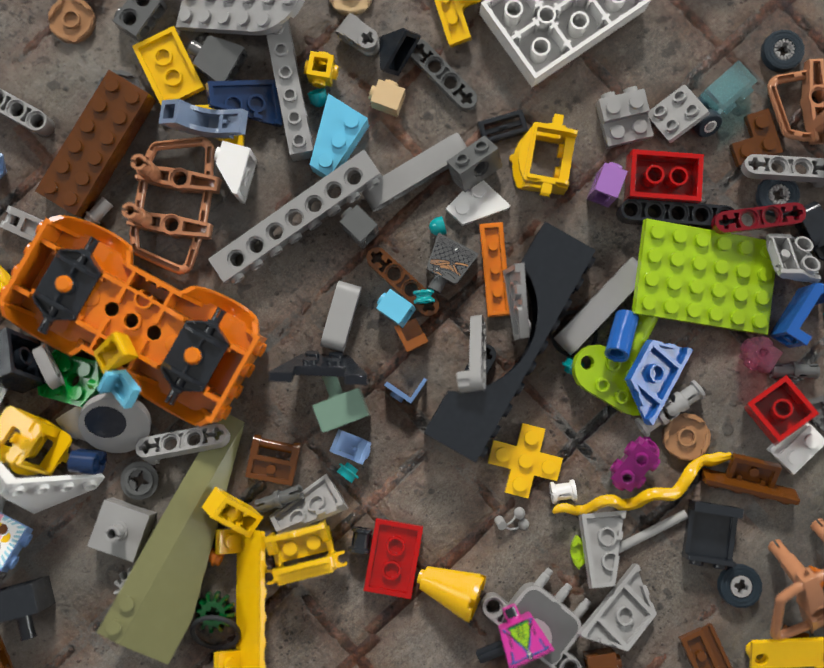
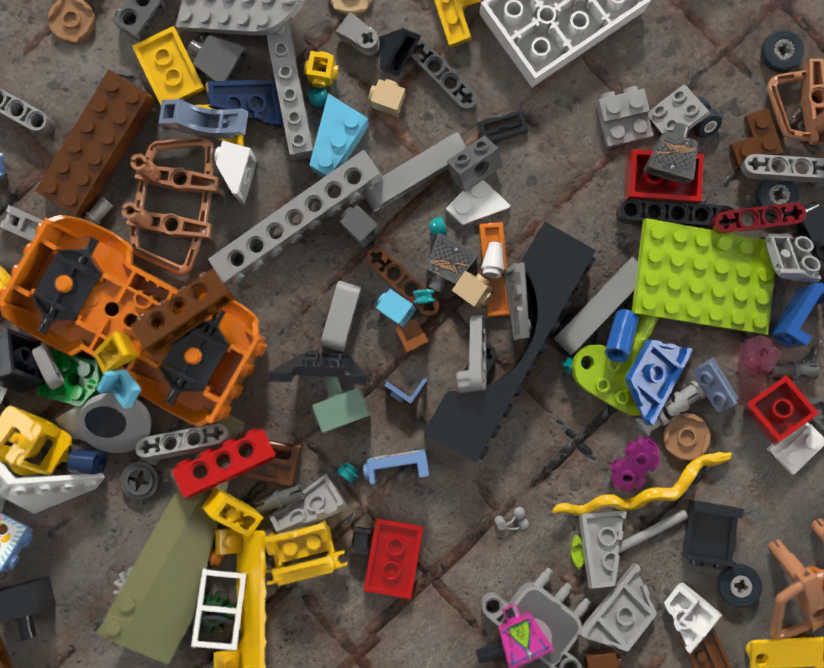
(122, 529): light grey brick -> none
(192, 486): none -> red brick
(196, 312): none -> reddish brown brick
(200, 607): none -> white window
(351, 446): light blue bracket -> none
(391, 460): none -> medium blue panel
(453, 589): yellow cone -> none
(474, 289): none -> tan brick
(493, 261): none -> white cone
(522, 157): yellow animal -> none
(525, 460): yellow plate -> none
(563, 491): white bush -> none
(607, 184): medium lavender brick -> none
(674, 156): none -> torso
(691, 615): none -> white slope
(715, 385): none -> sand blue bracket
(730, 86): clear light blue brick -> none
(751, 477): reddish brown bracket -> none

